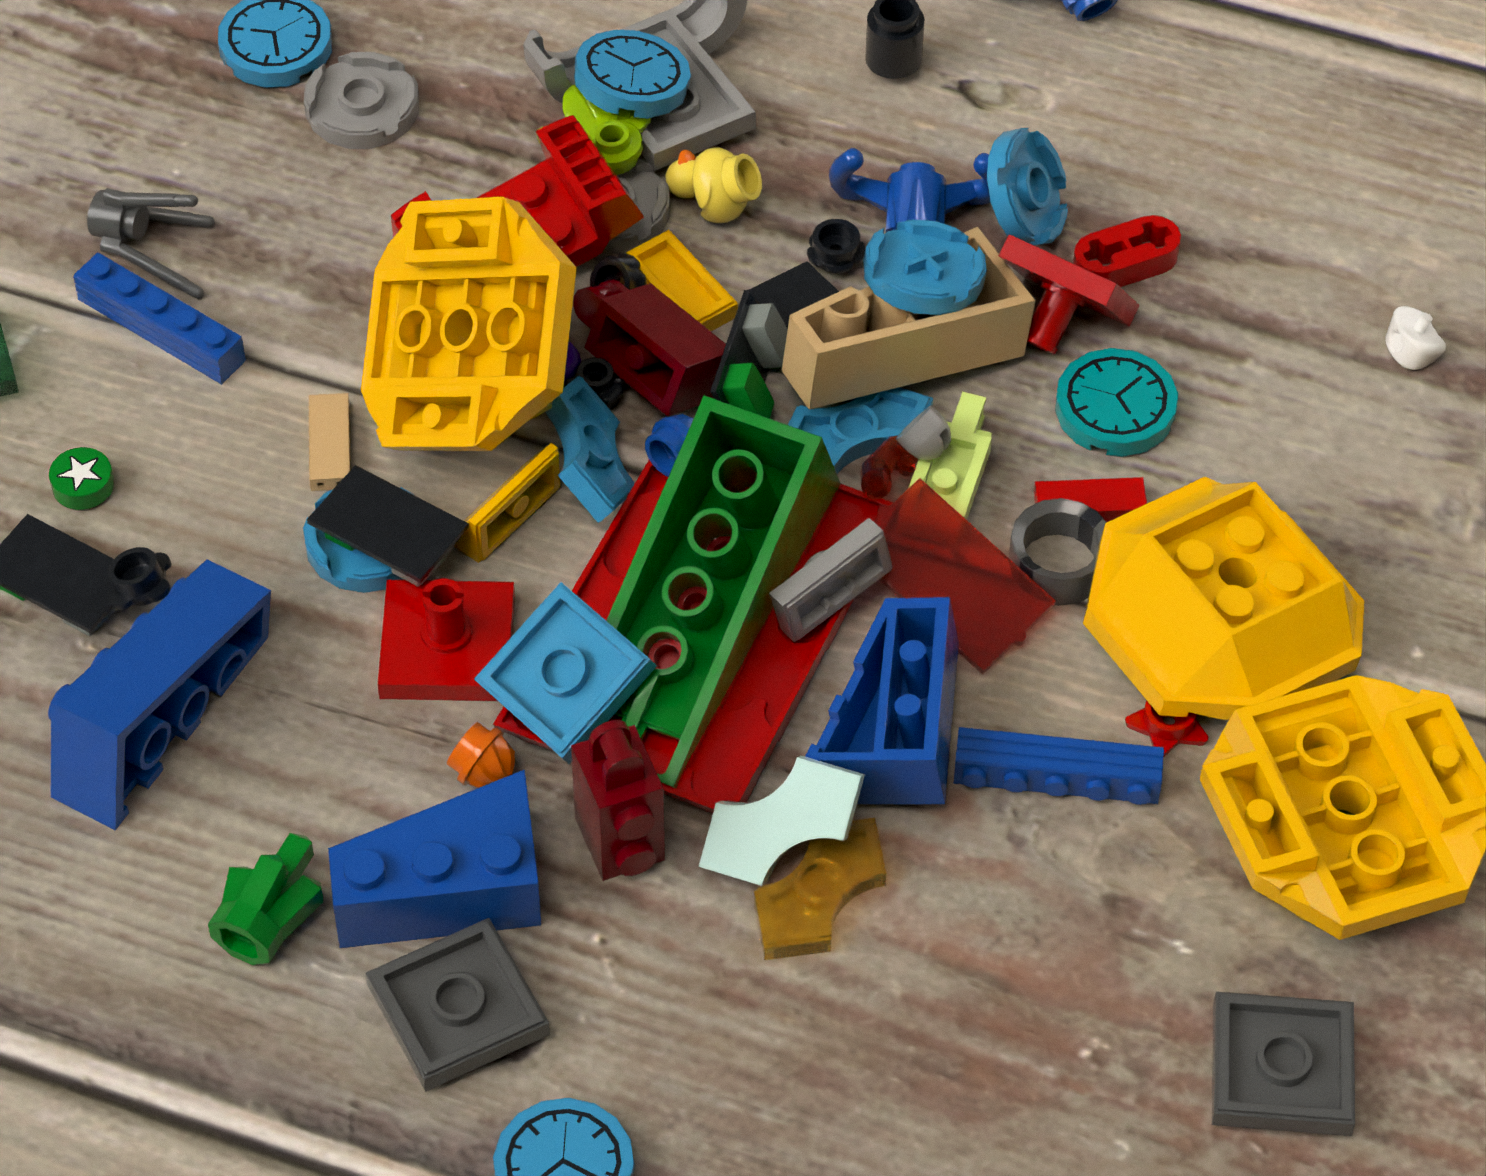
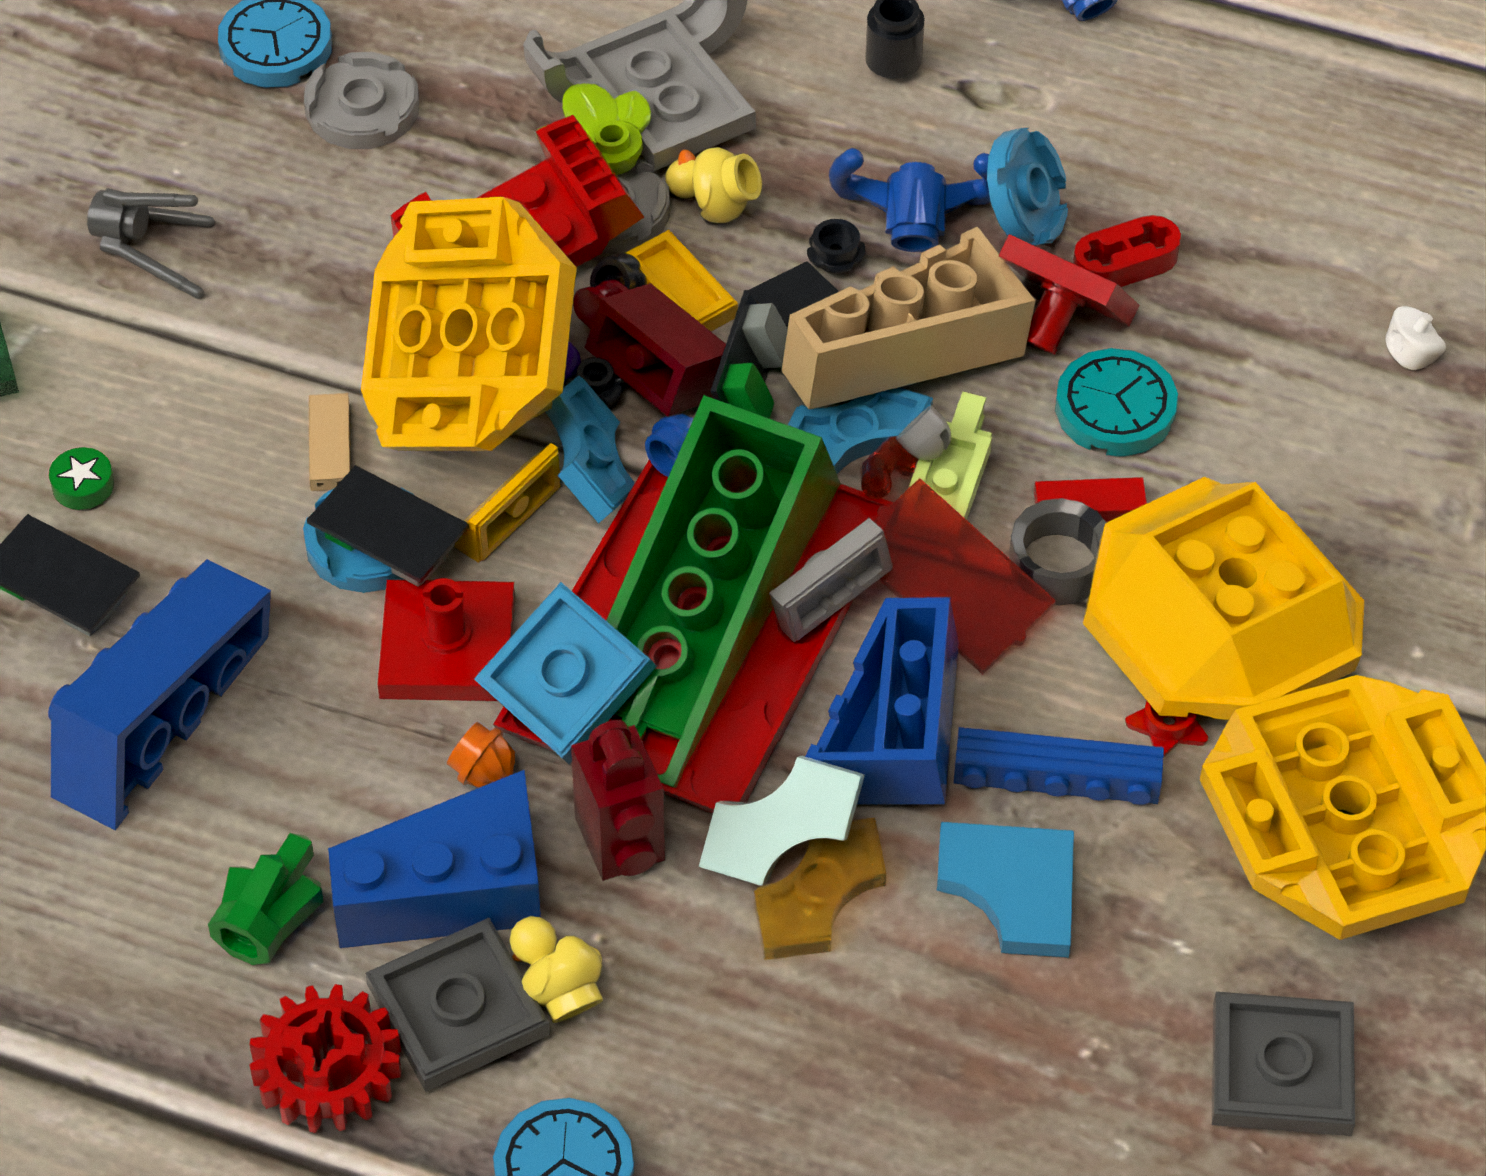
(138, 578): black plate -> none
(159, 318): blue piece -> none
(348, 1074): none -> red gear
(559, 978): none -> light yellow animal
(632, 73): dark azure tile -> none
(924, 267): dark azure tile -> none
(1016, 878): none -> dark azure tile

